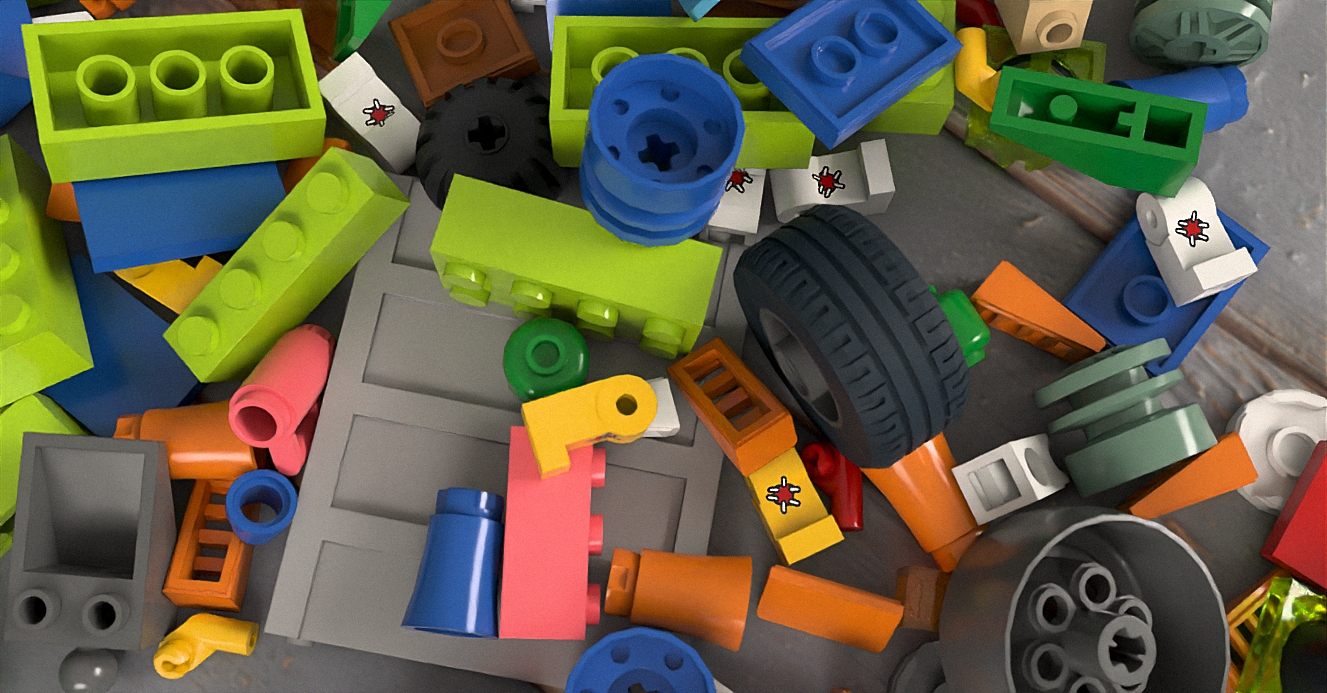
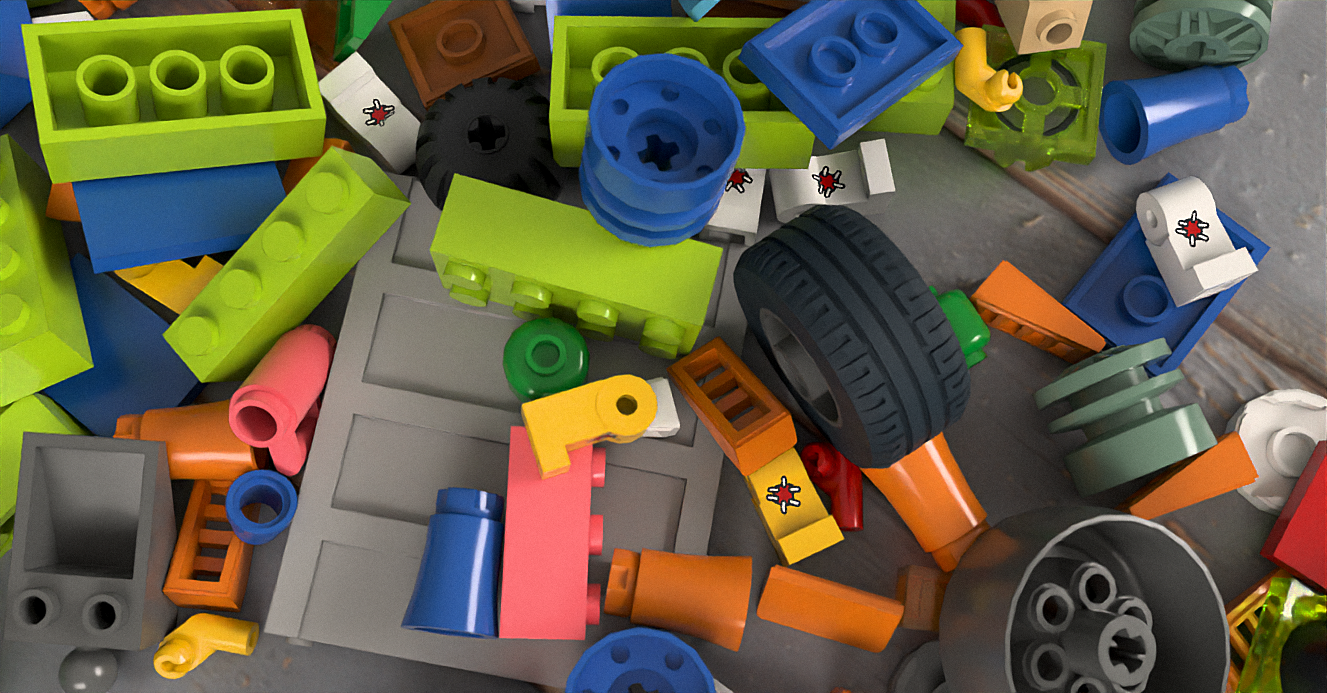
(1009, 477): white leg -> none
(1102, 129): green slope -> none

